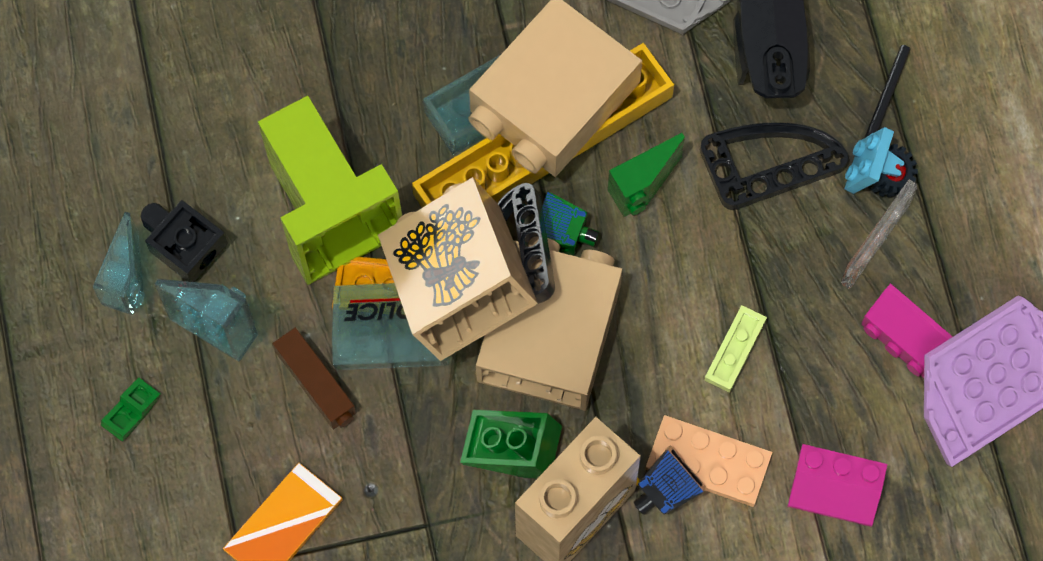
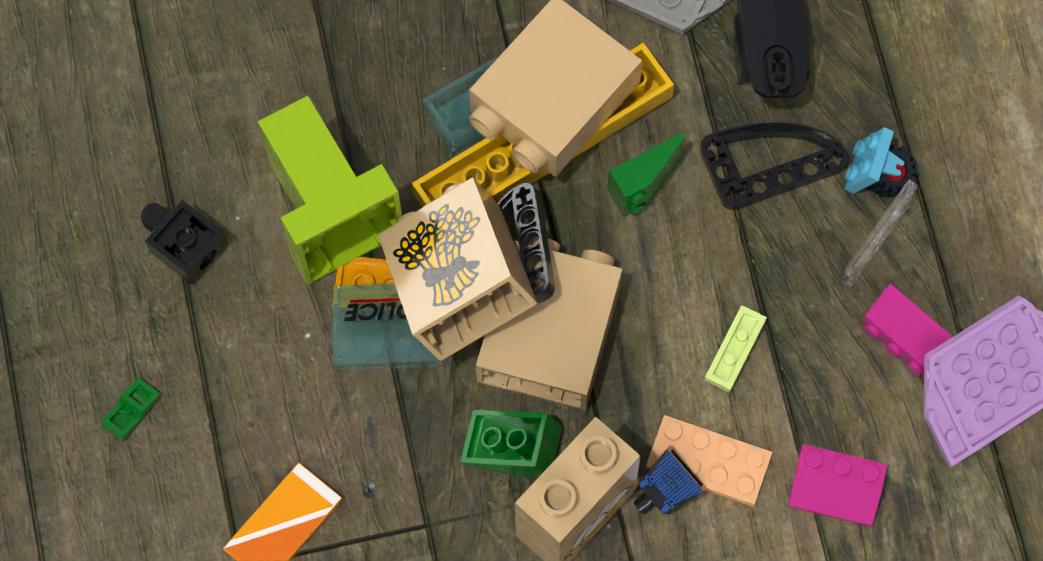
(120, 275): clear light blue slope -> none
(211, 313): clear light blue slope -> none
(314, 379): reddish brown brick -> none
(566, 224): torso -> none
(888, 90): black bar -> none

